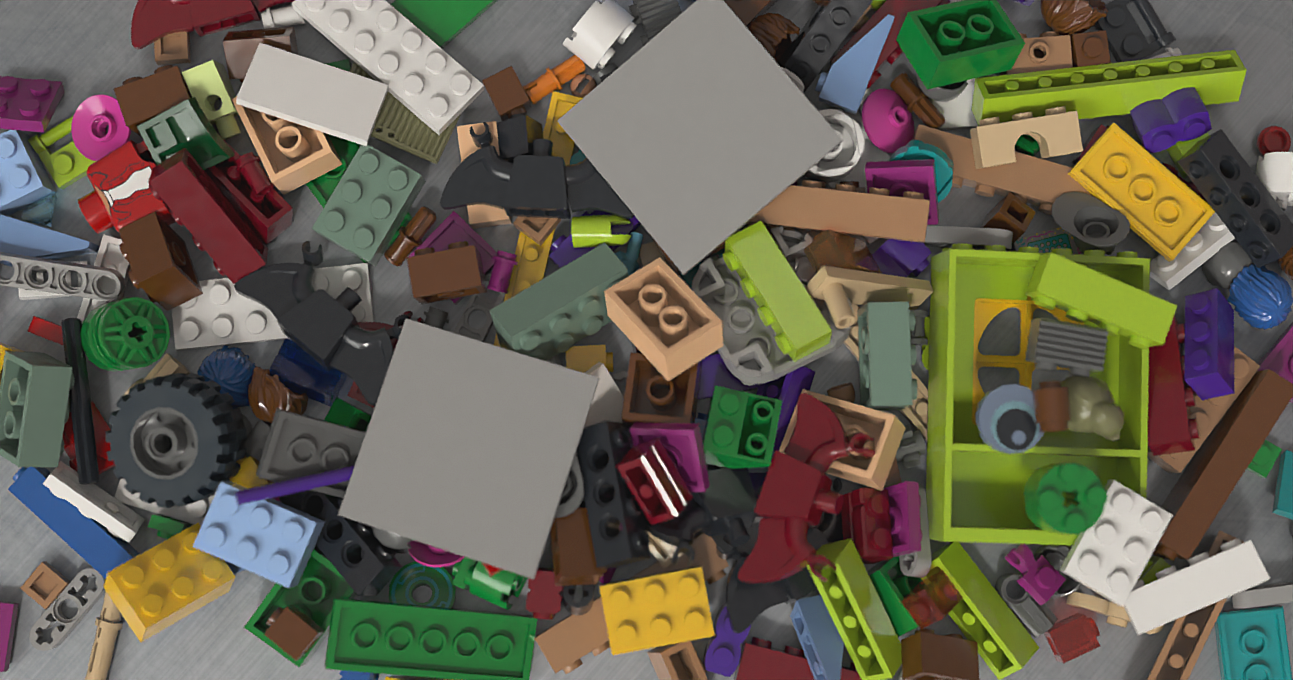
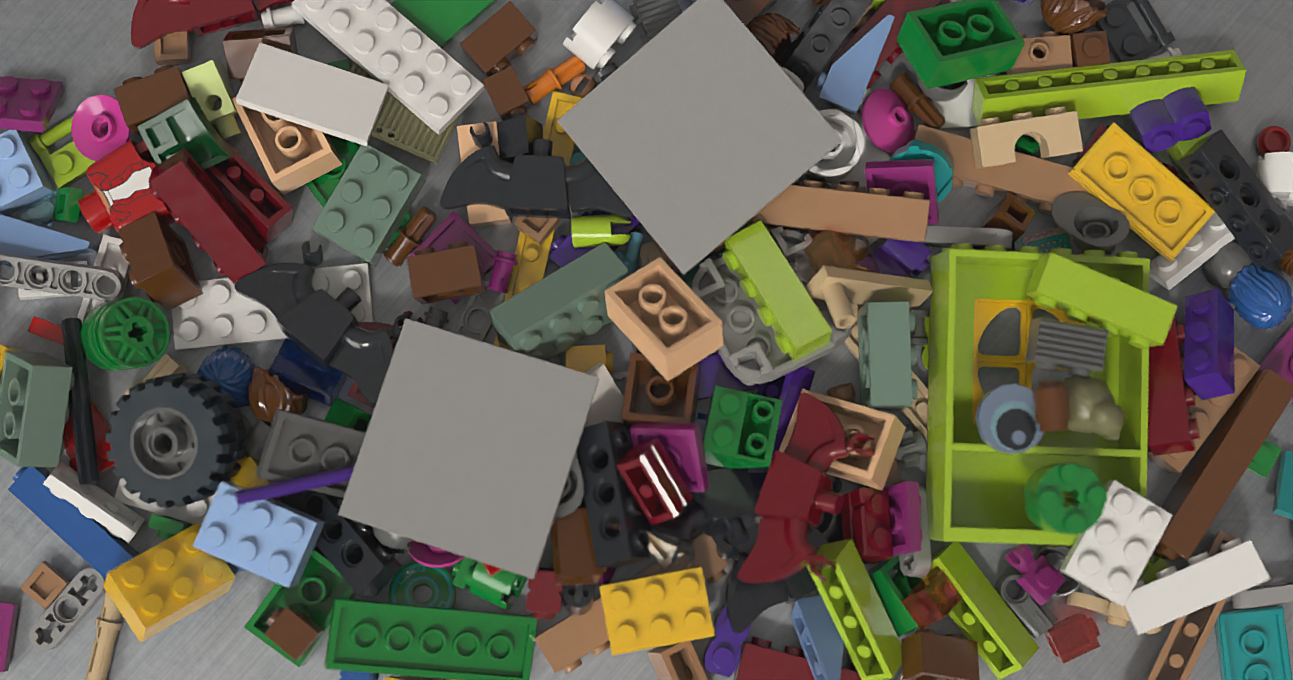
(67, 206): none -> green plate
(250, 168): dark red pin -> none
(500, 40): none -> reddish brown brick

